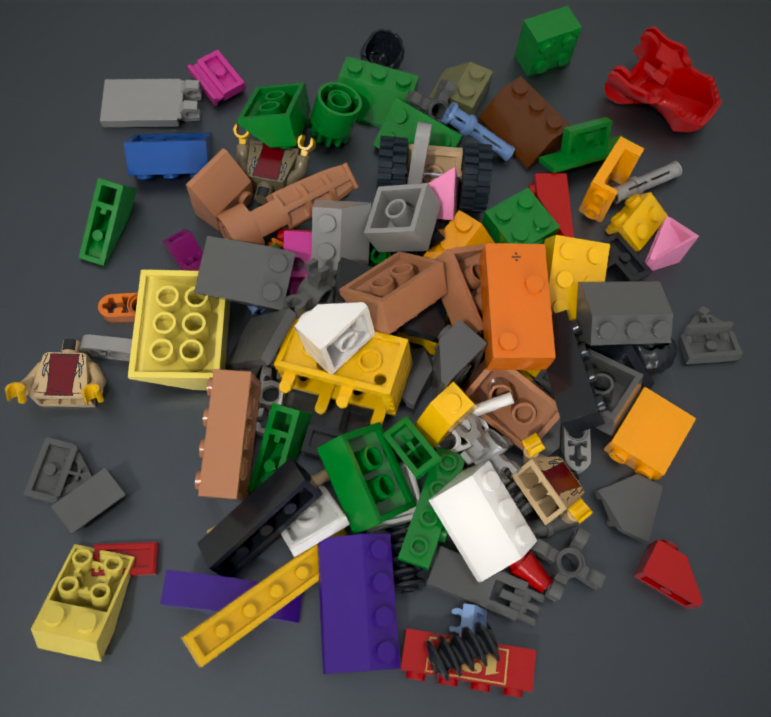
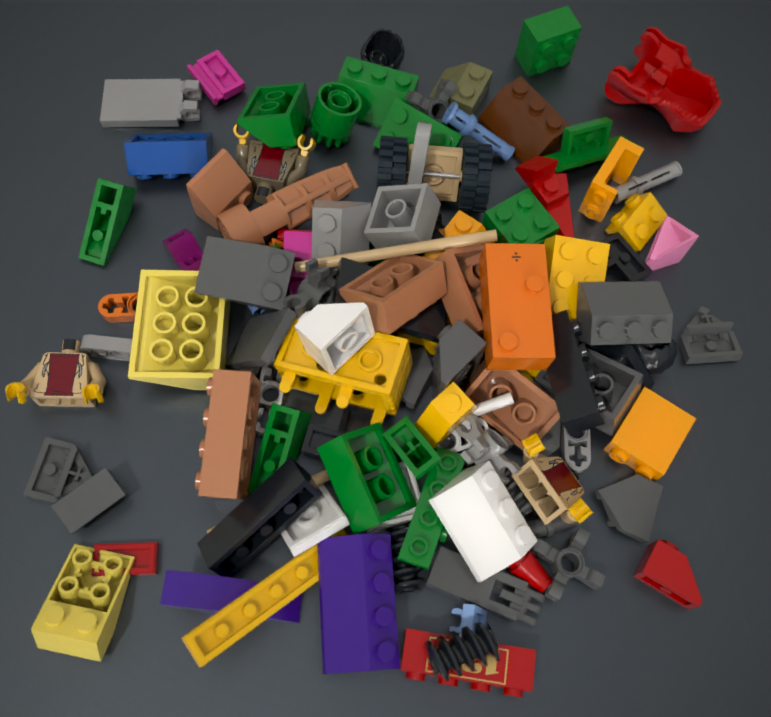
(405, 249): none -> tan piece
(446, 190): bright pink slope -> none
(542, 181): none -> red slope

